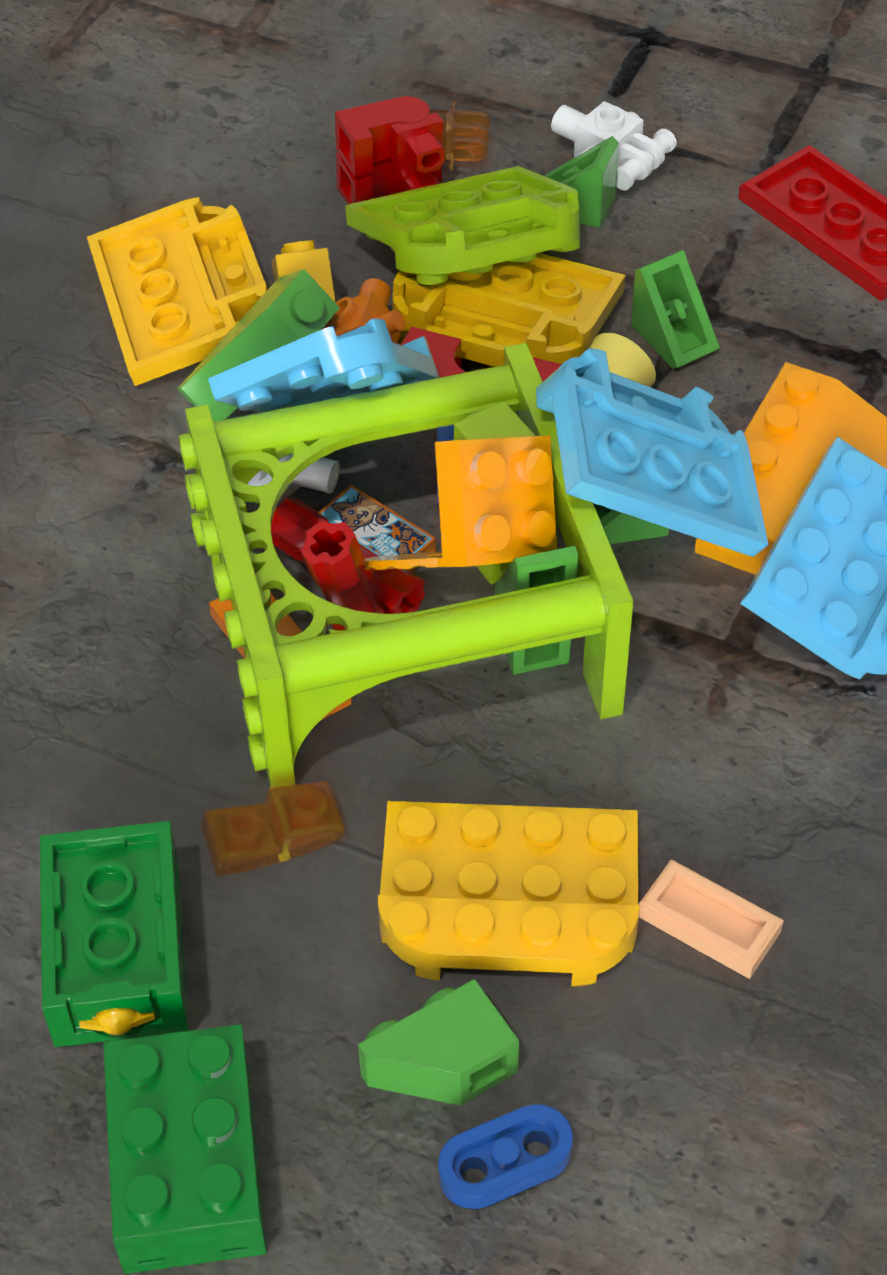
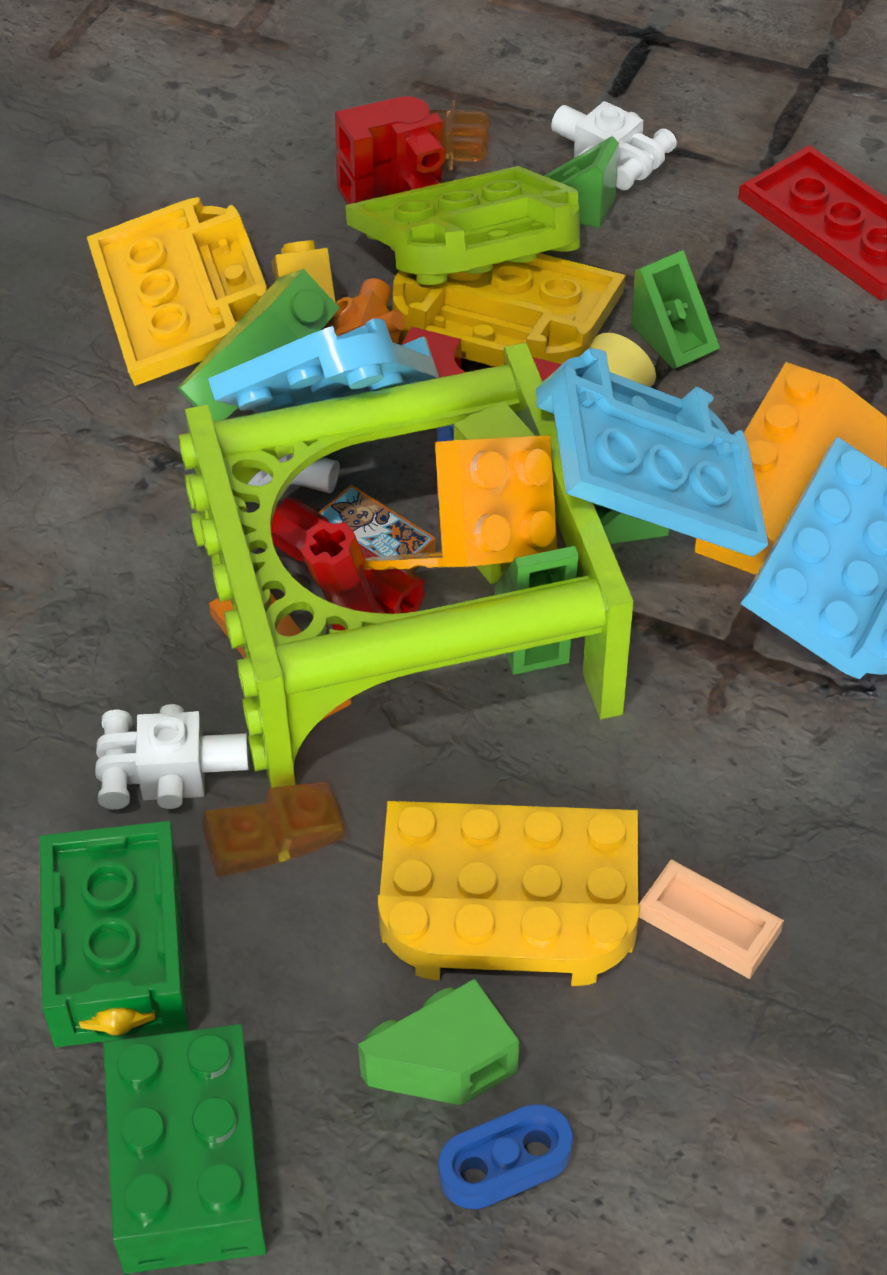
(162, 756): none -> white piece

